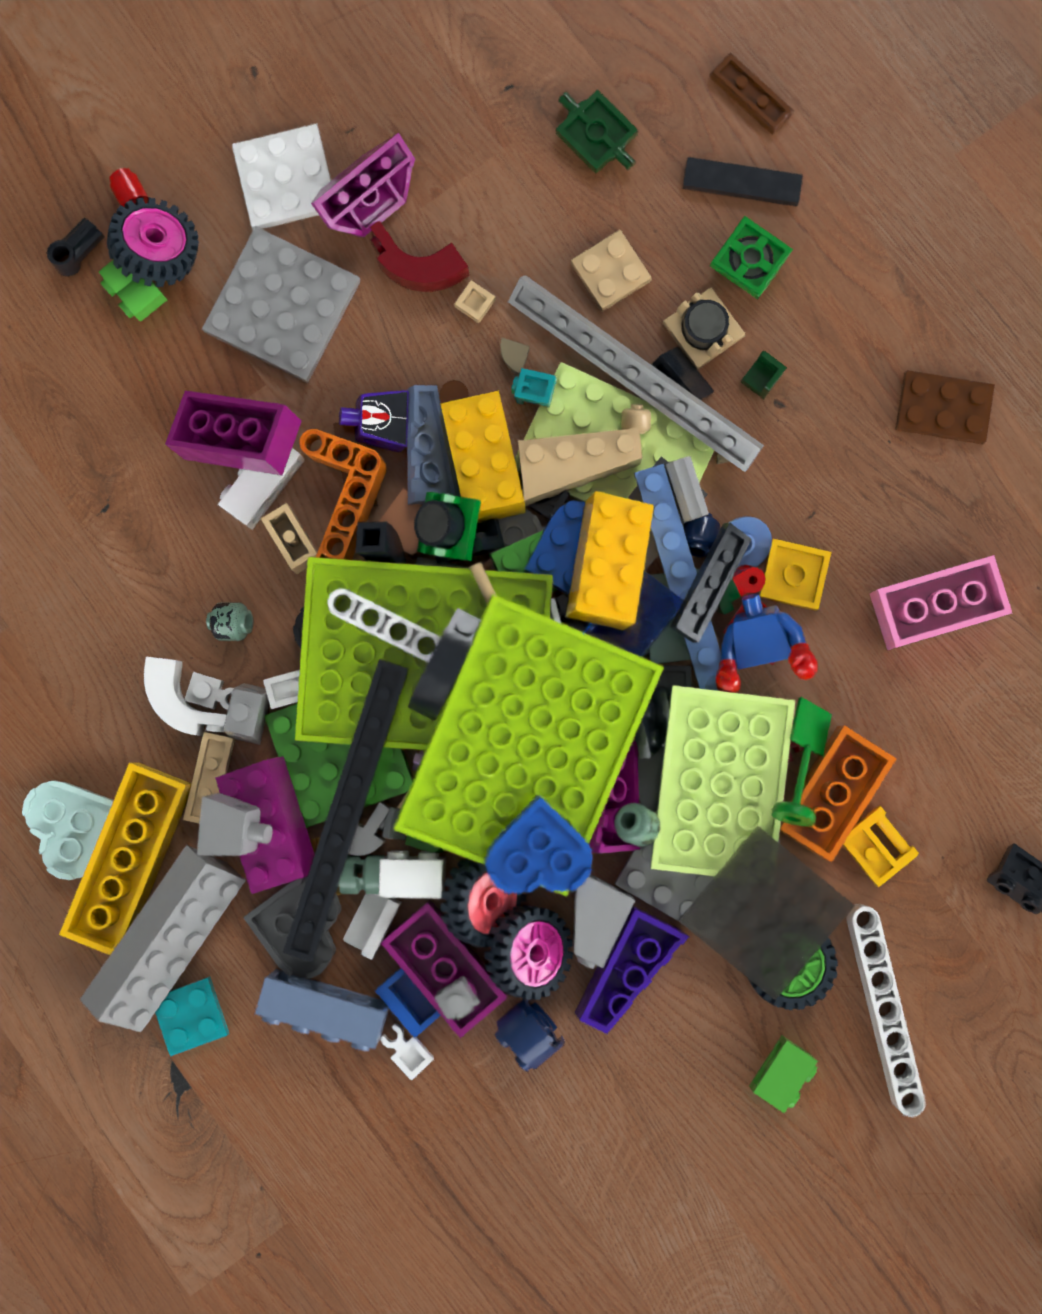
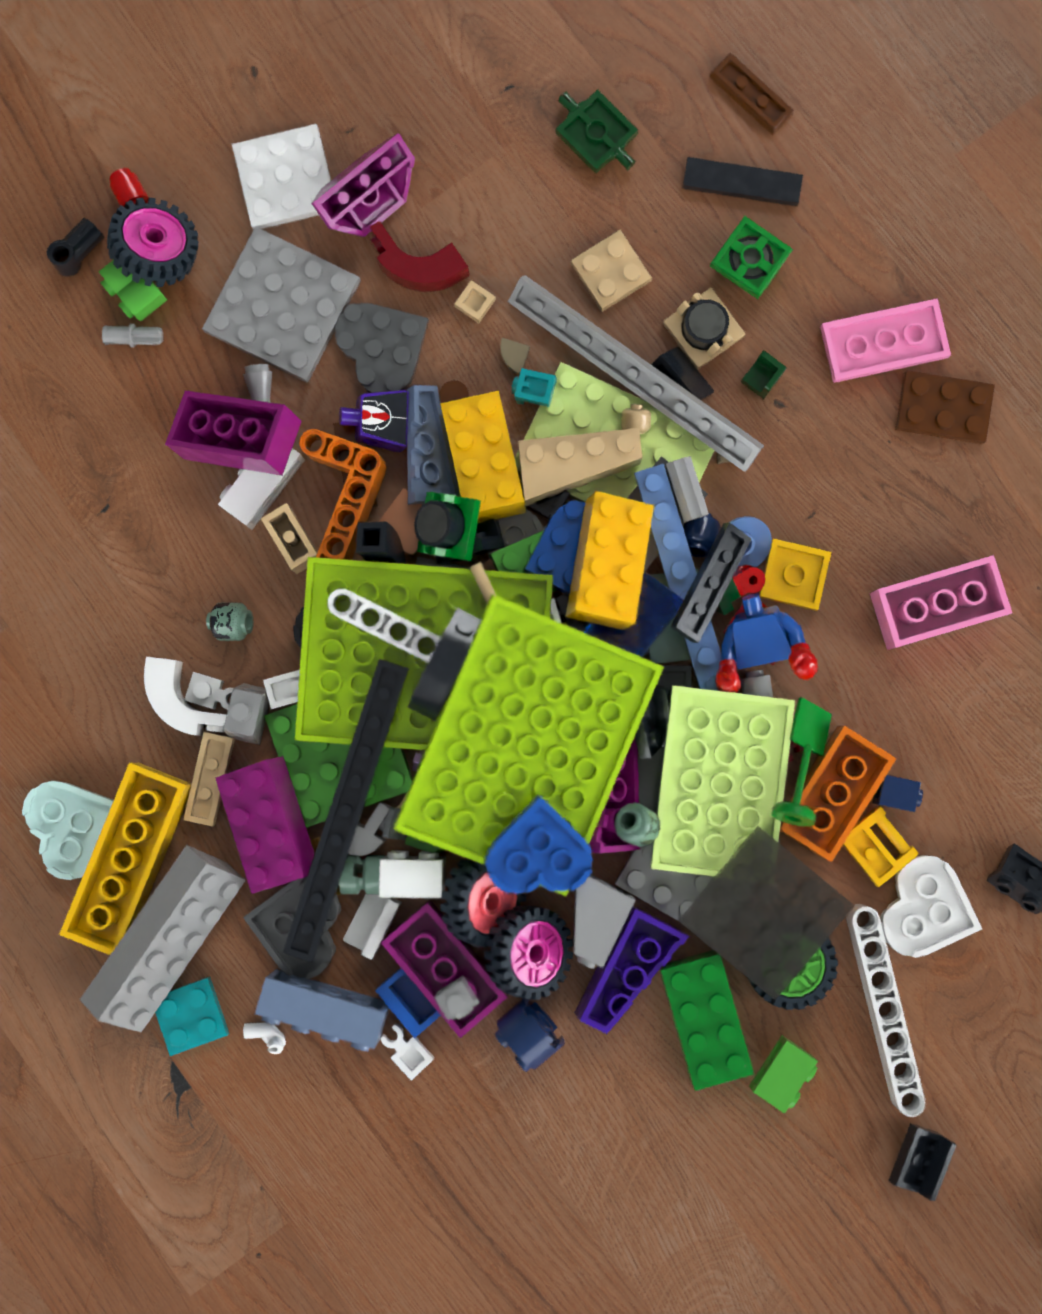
(132, 335): none -> light grey axle
(230, 827): light grey torso -> none
(258, 381): none -> light grey cone
(268, 1032): none -> white arm
(382, 344): none -> dark grey plate
(706, 1020): none -> green brick
(756, 684): none -> light grey brick
(885, 340): none -> bright pink plate
(899, 794): none -> dark blue brick
(922, 1161): none -> black bracket
(928, 909): none -> white plate

